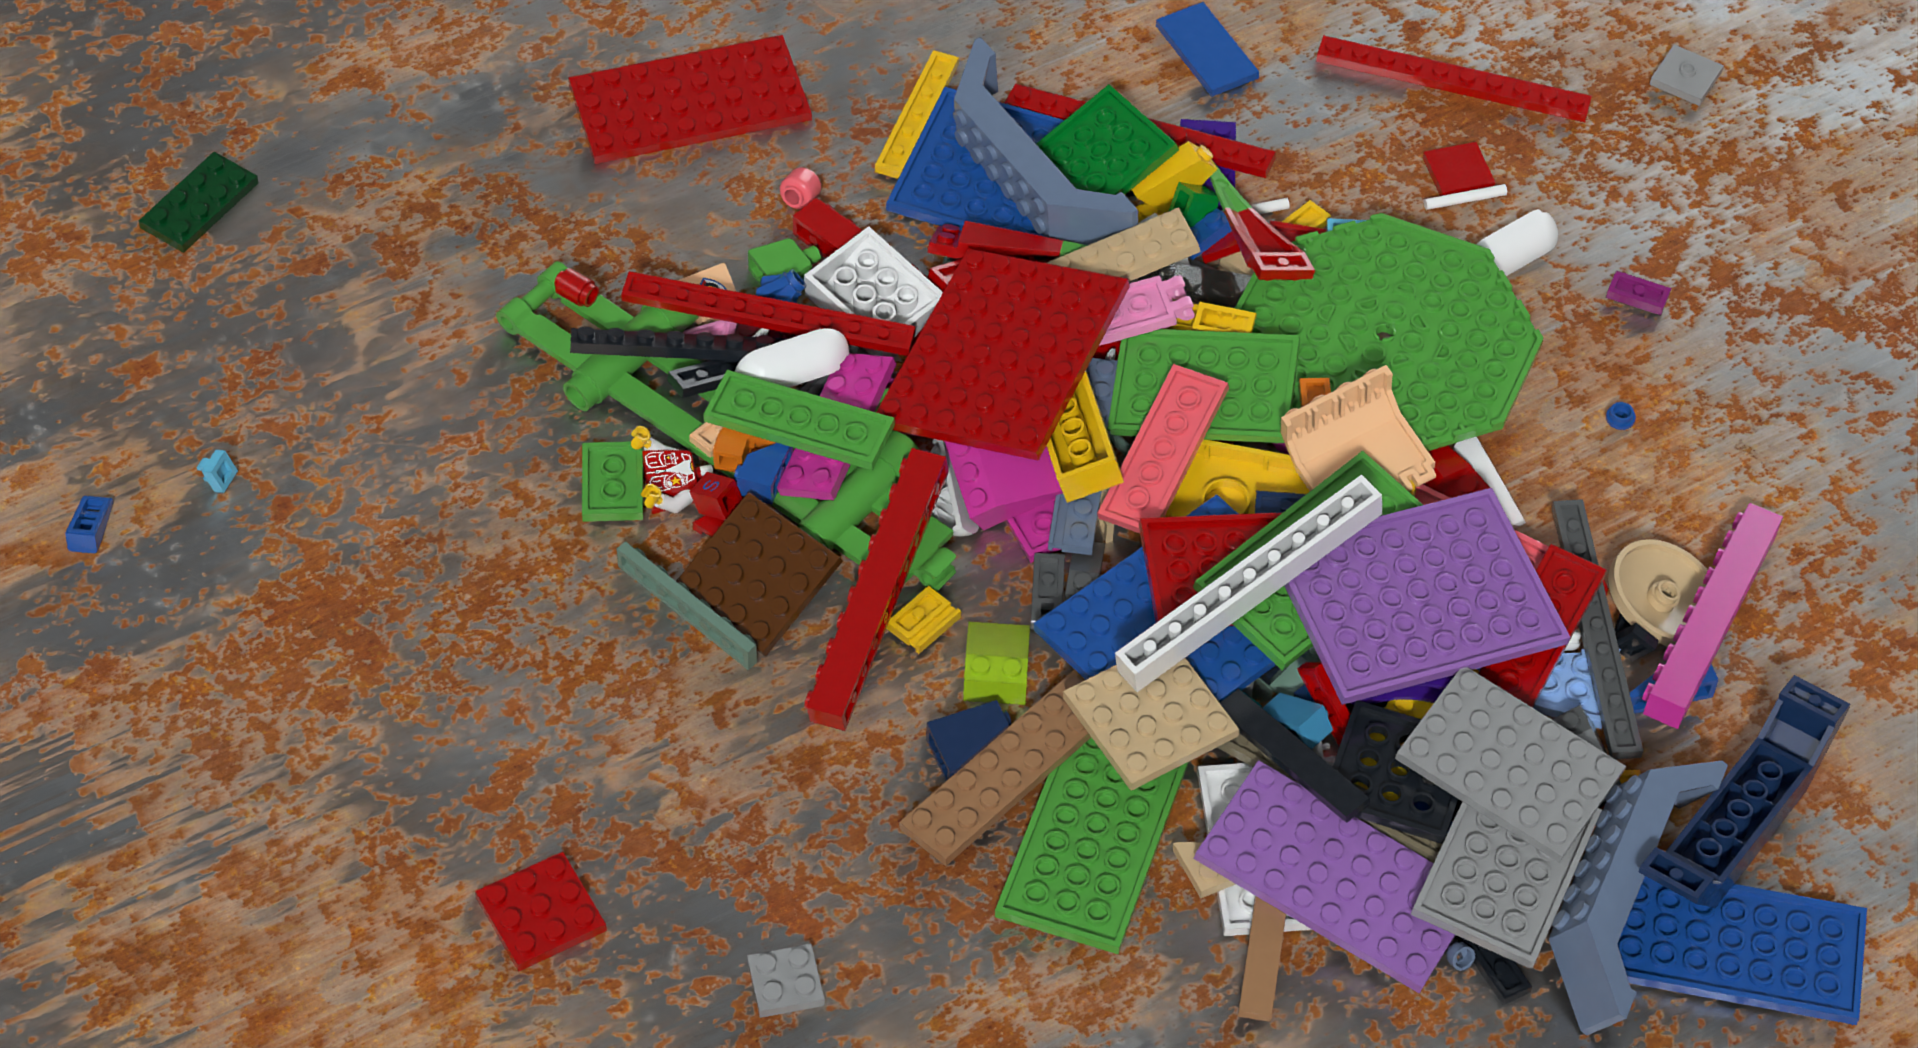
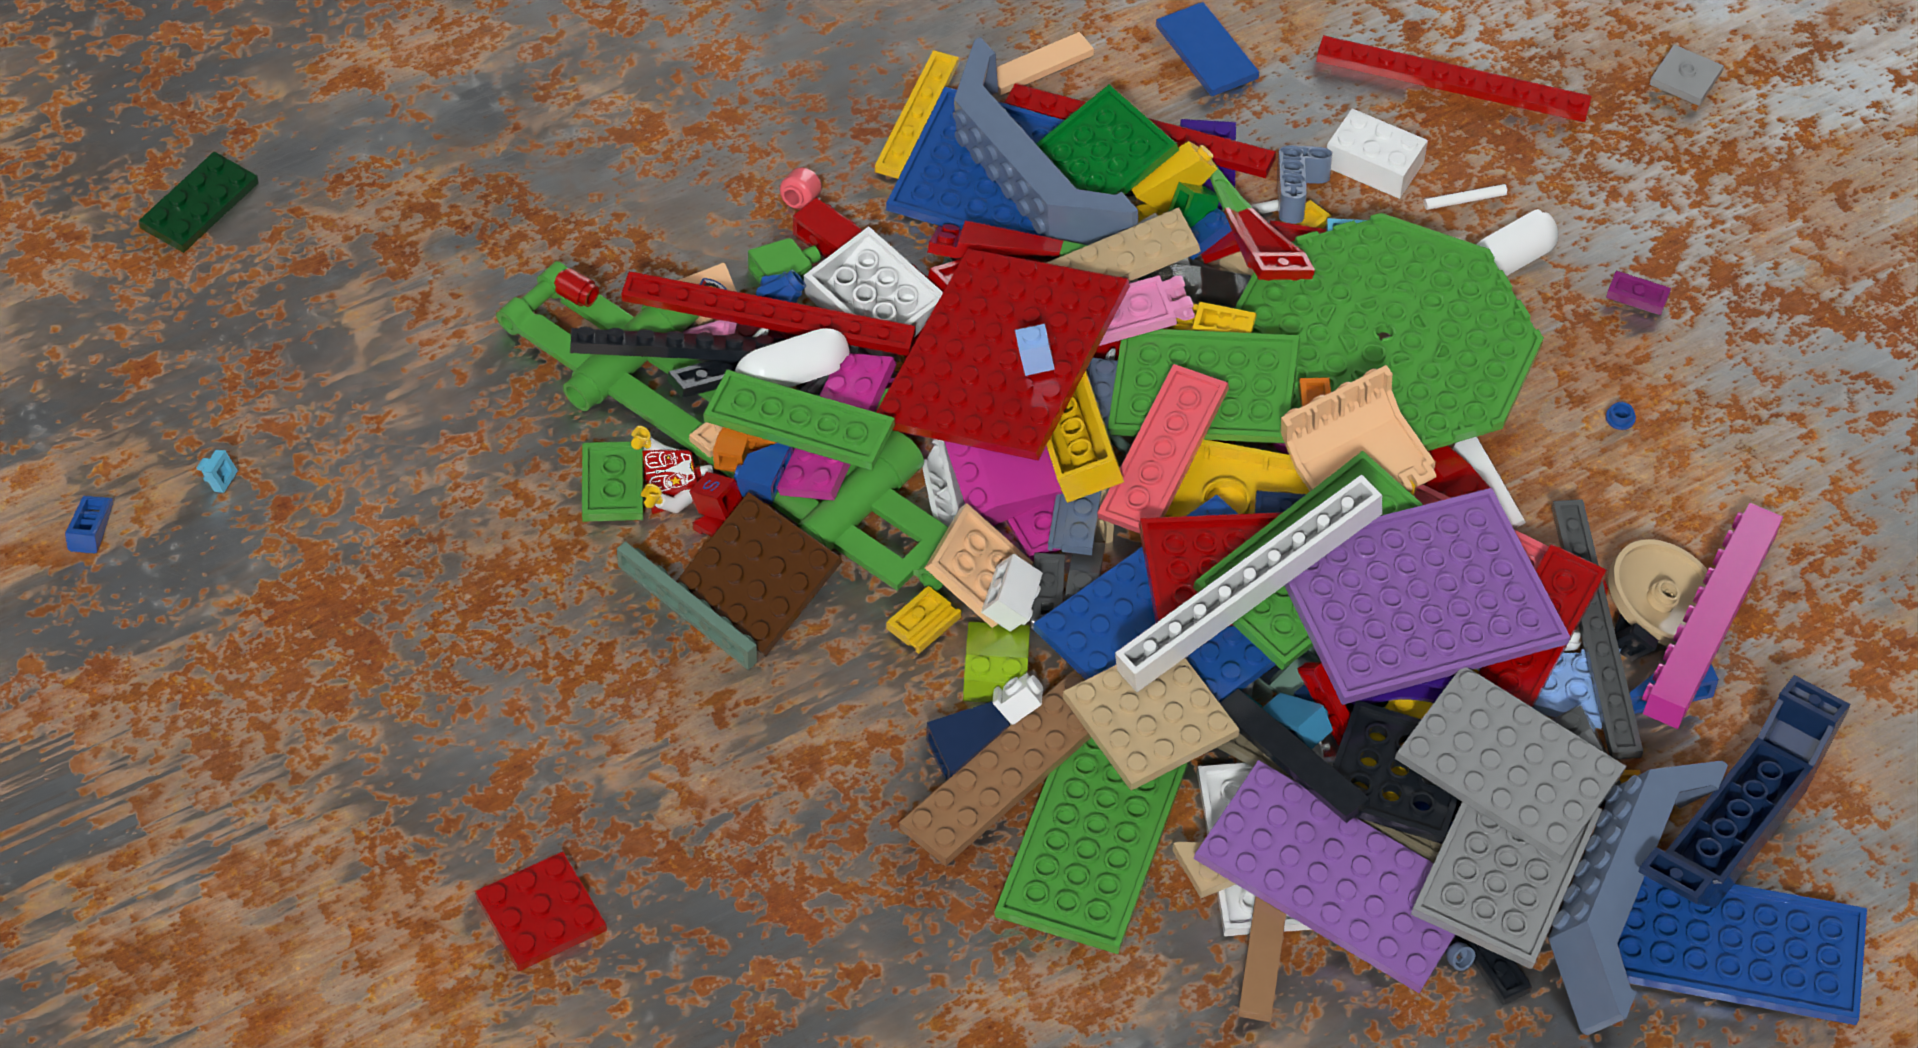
(689, 99): red plate -> none
(785, 980): light grey plate -> none
(877, 589): red brick -> none
(969, 558): none -> light nougat plate
(1012, 593): none -> white brick
(1018, 697): none -> white brick
(1034, 349): none -> light blue brick
(1043, 62): none -> light nougat tile
(1296, 168): none -> sand blue beam
(1376, 153): none -> white brick
(1458, 168): red tile -> none

